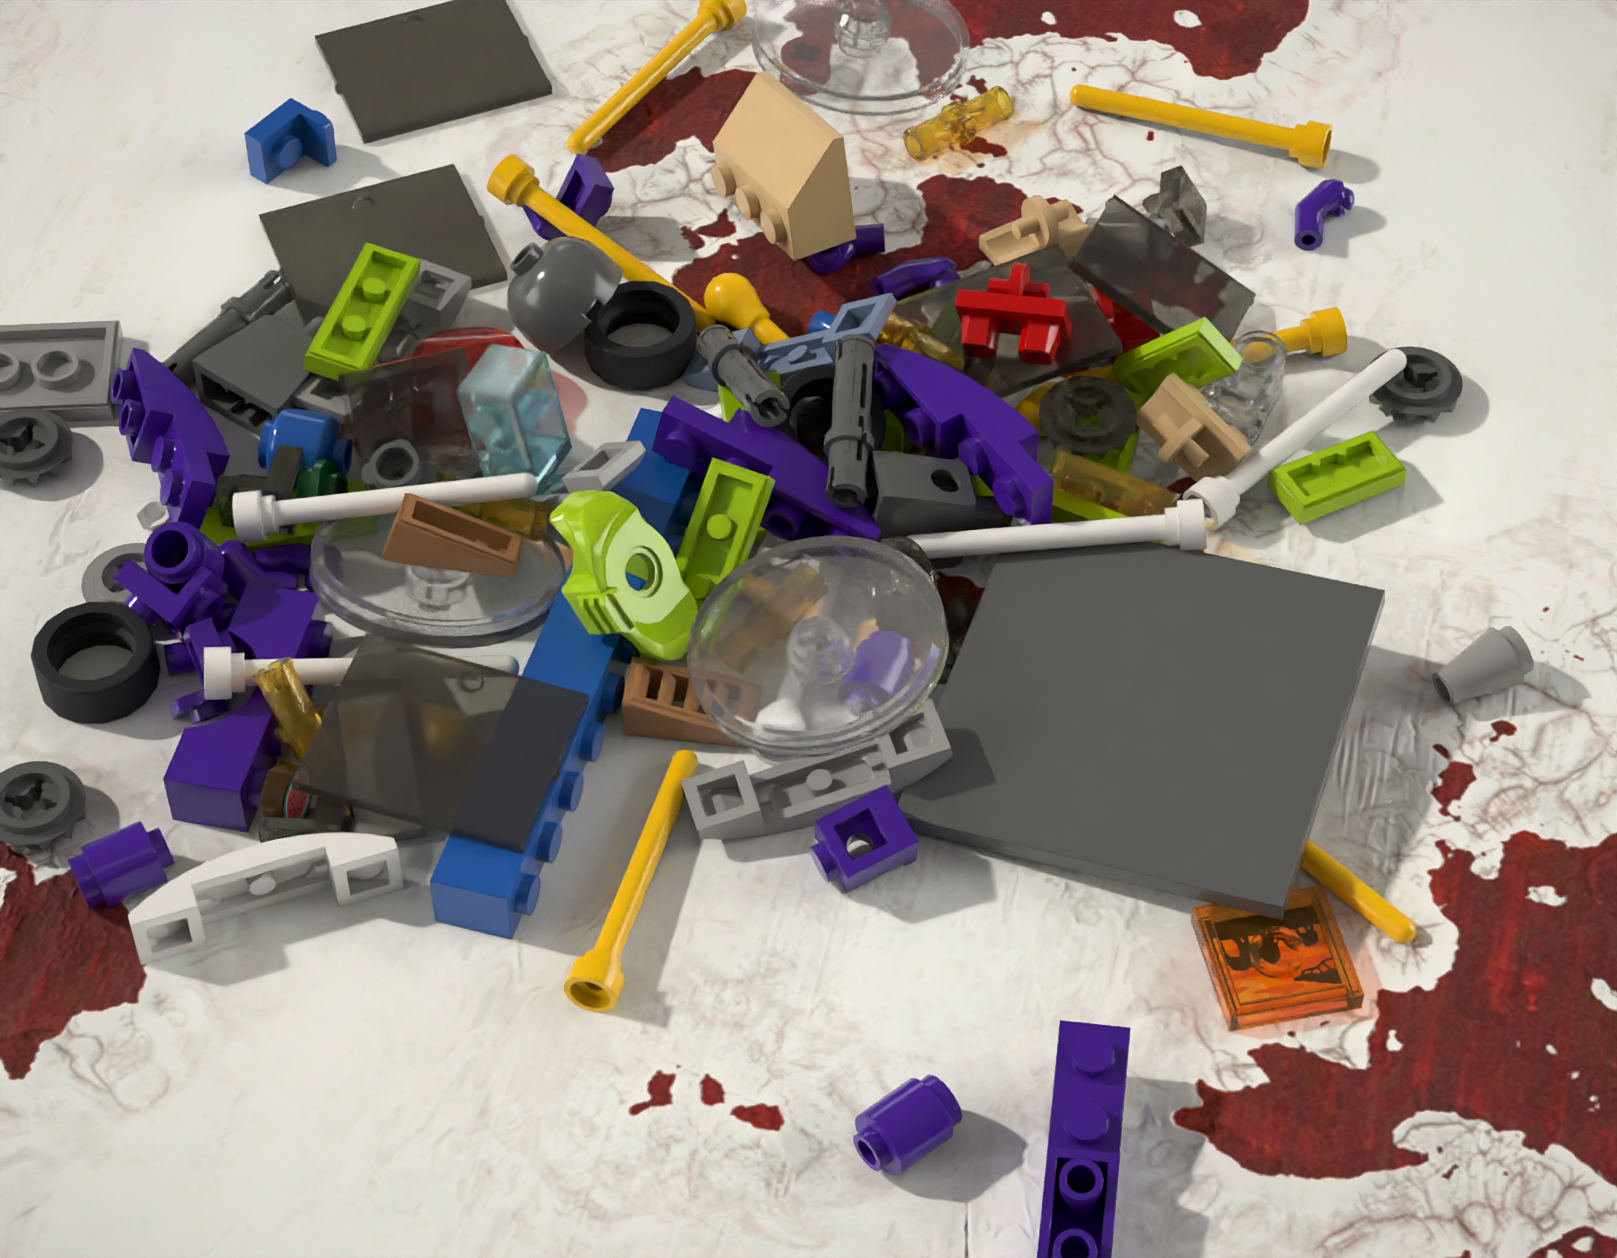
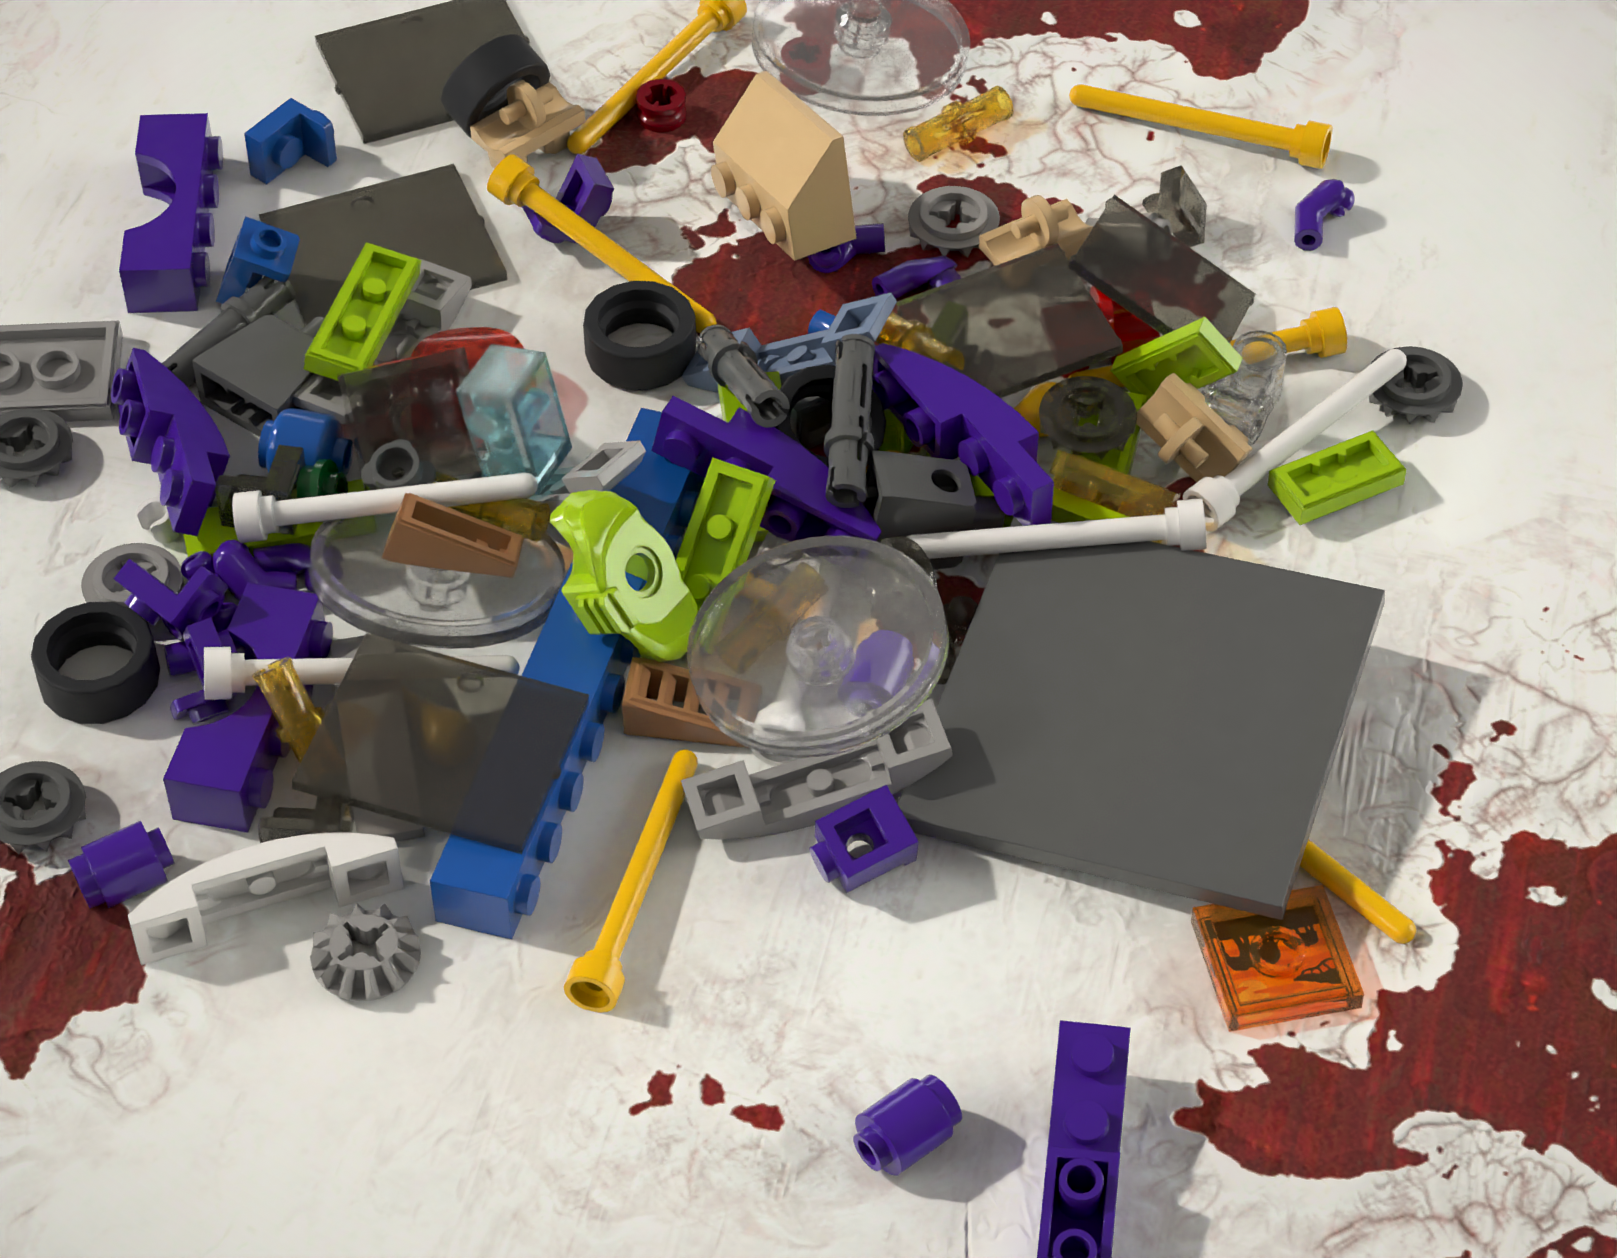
(167, 258): none -> dark purple arch
(178, 551): dark purple brick -> none
(257, 253): none -> blue bracket
(279, 798): dark brown tile -> none
(358, 975): none -> light grey gear
(482, 79): none -> black tyre
(528, 123): none -> tan hips
(557, 289): dark grey cylinder -> none
(657, 117): none -> dark red bush
(736, 304): yellow piece -> none
(937, 208): none -> light grey gear
(1013, 309): red hips -> none
(1487, 665): light grey cone -> none

